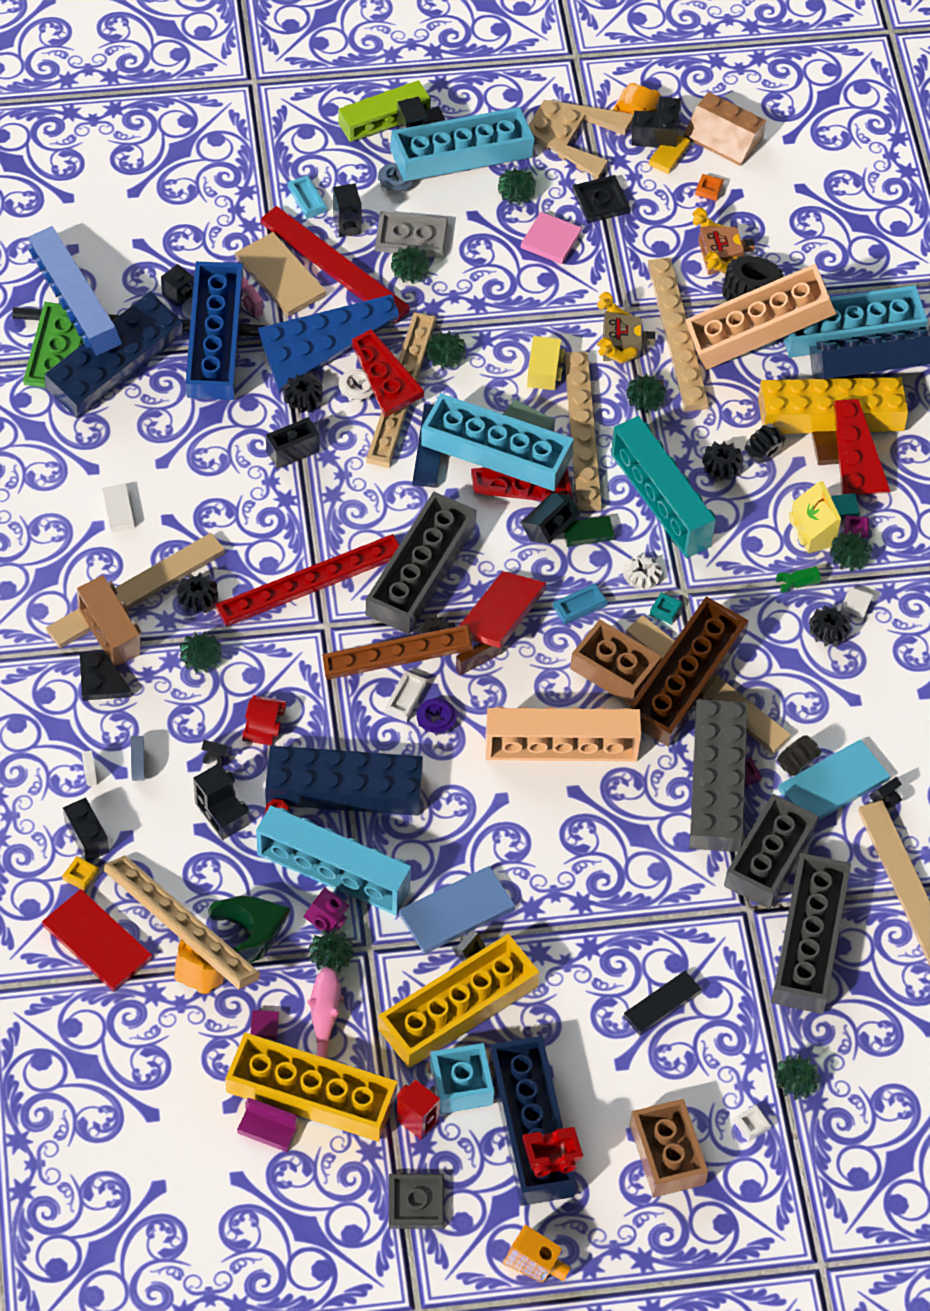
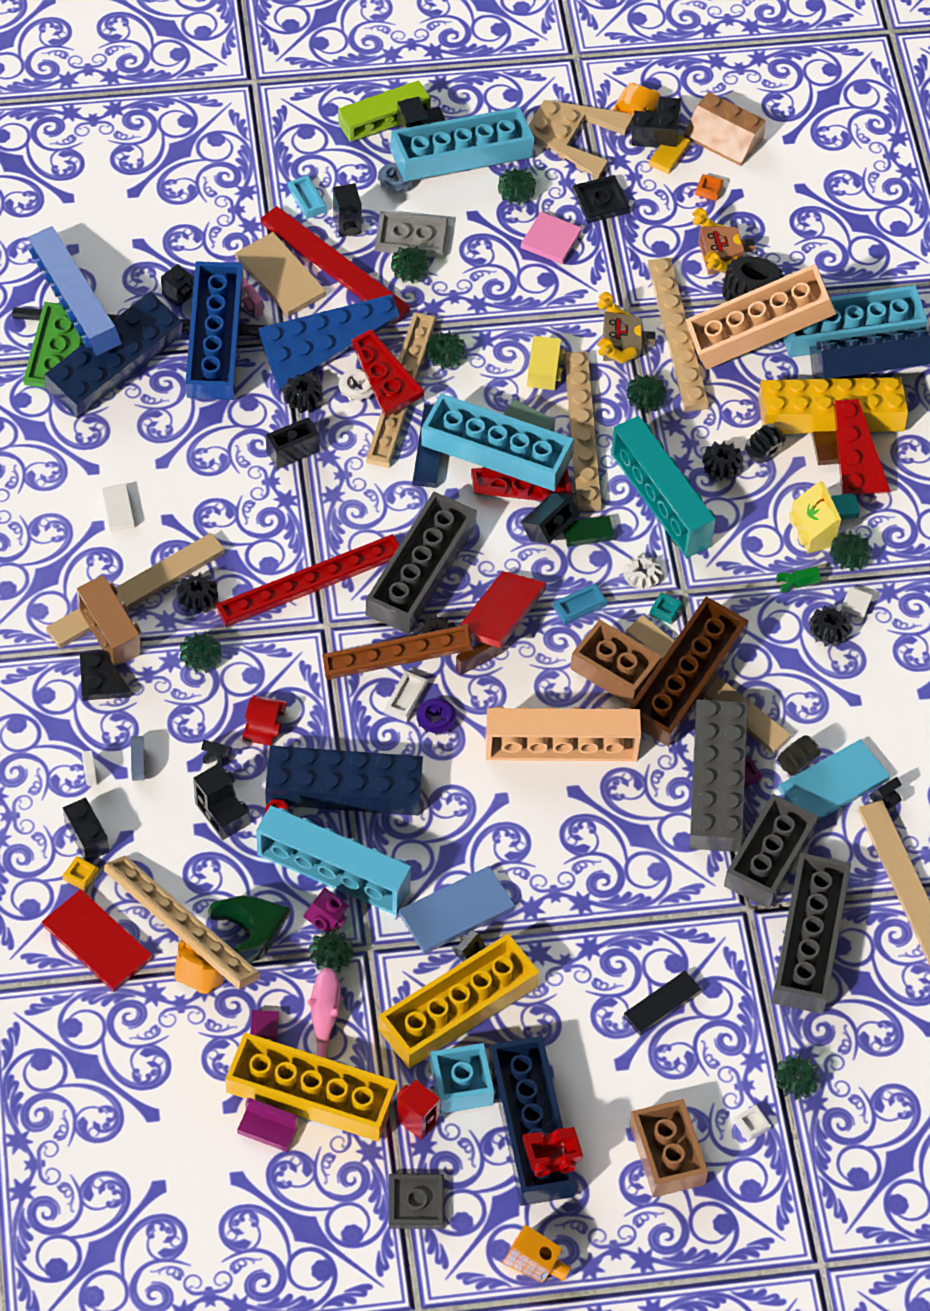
(856, 525): magenta tile -> none

